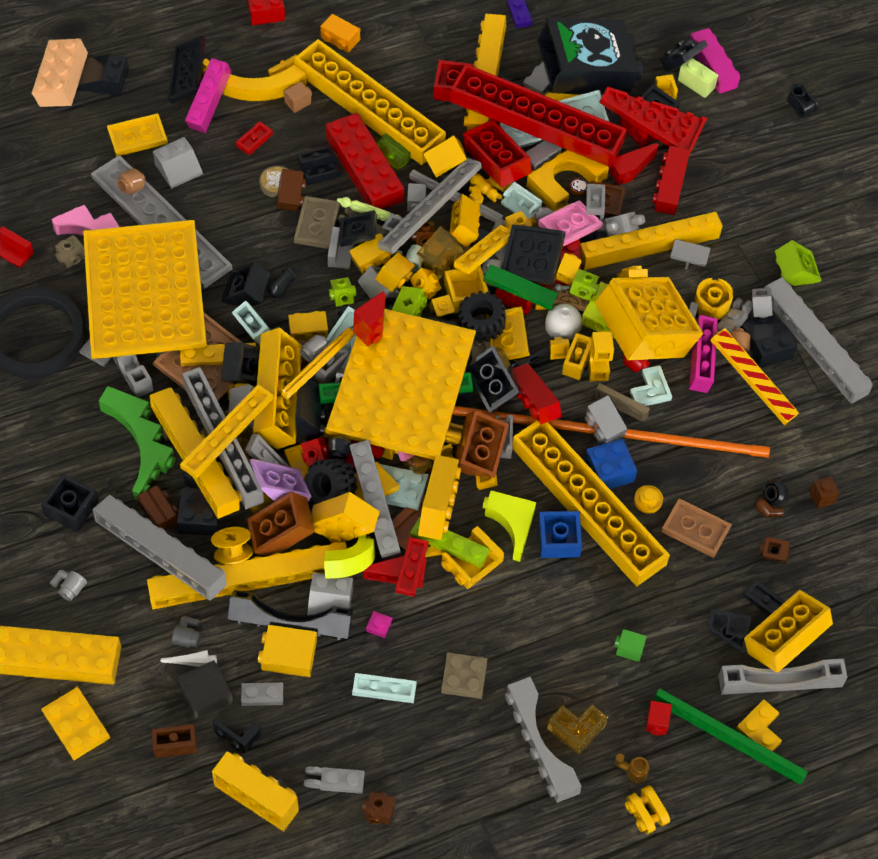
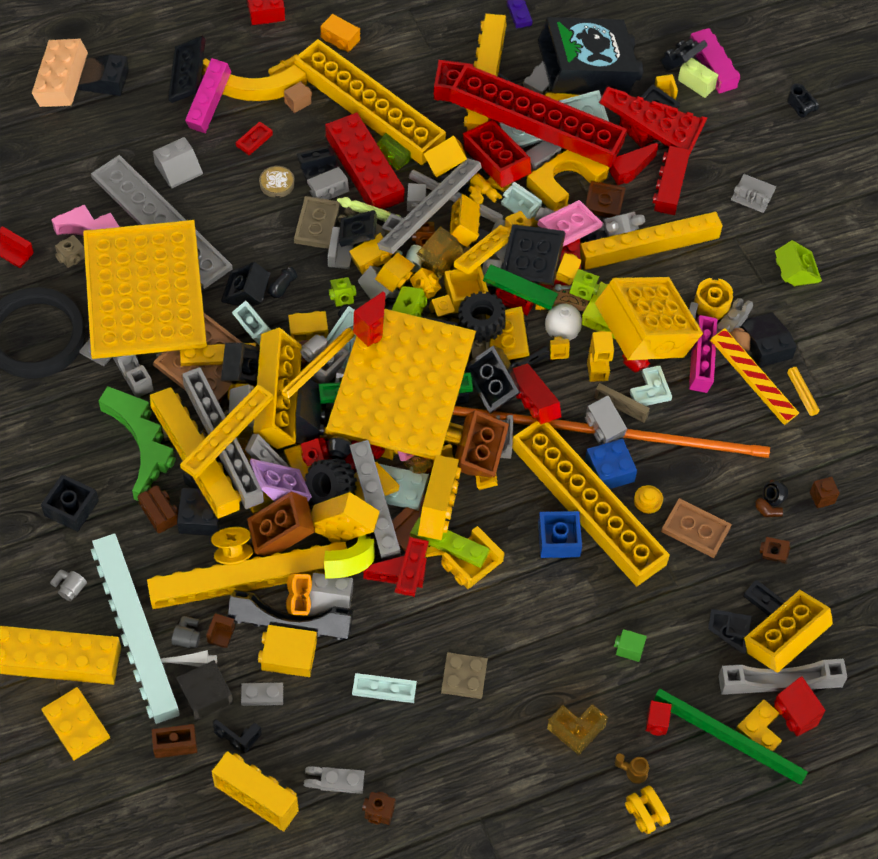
(131, 181): medium nougat head -> none
(135, 628): none -> light aqua brick
(137, 134): yellow plate -> none
(160, 547): light grey brick -> none
(220, 631): none -> reddish brown panel
(289, 190): reddish brown brick -> none
(298, 600): none -> light orange brick
(329, 184): none -> light grey hinge
(379, 624): dark pink plate -> none
(514, 515): neon yellow arch -> none
(559, 776): light grey arch -> none
(577, 356): yellow brick -> none
(578, 187): tile -> none
(595, 200): light grey panel -> none
(633, 272): yellow plate -> none
(690, 253): light grey panel -> none
(753, 193): none -> light grey hinge
(762, 302): light grey brick -> none
(799, 707): none -> red slope
(803, 391): none -> yellow axle
(819, 342): light grey brick -> none

